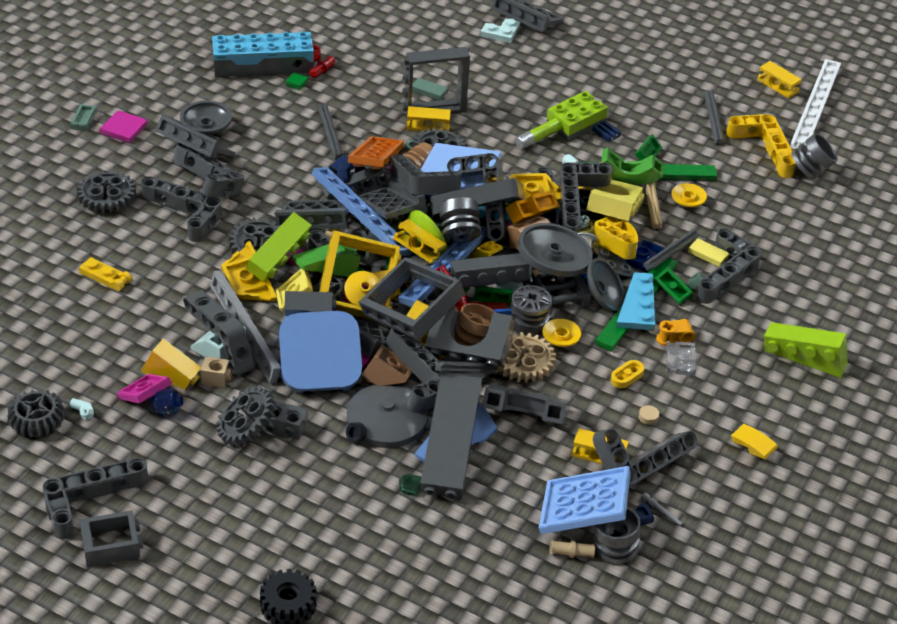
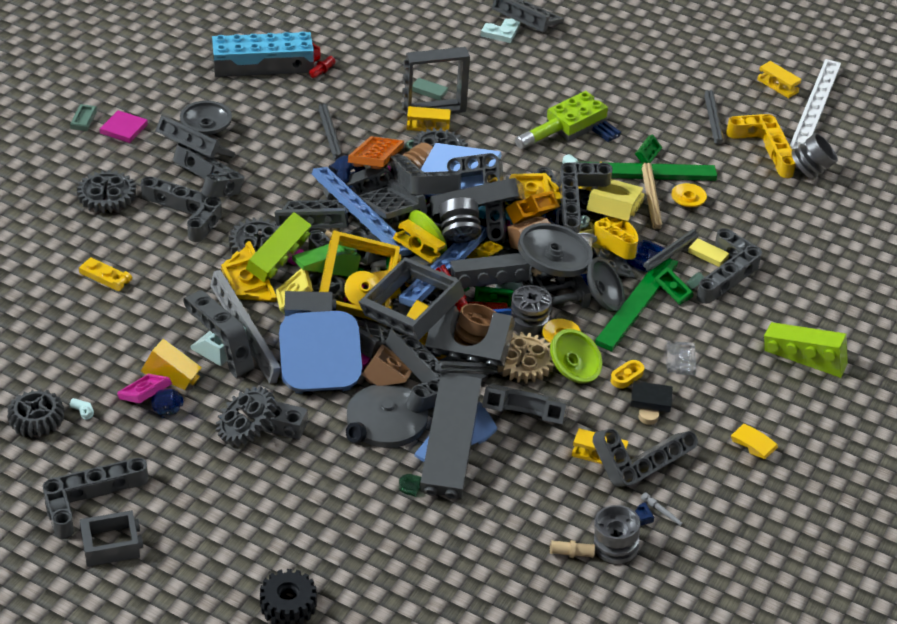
(215, 372): tan brick -> none
(296, 81): green tile -> none
(576, 356): none -> lime dish
(585, 500): light blue tile -> none
(633, 172): bright green arch -> none
(638, 304): medium azure wing -> none
(651, 396): none -> black tile
(676, 331): light orange piece -> none

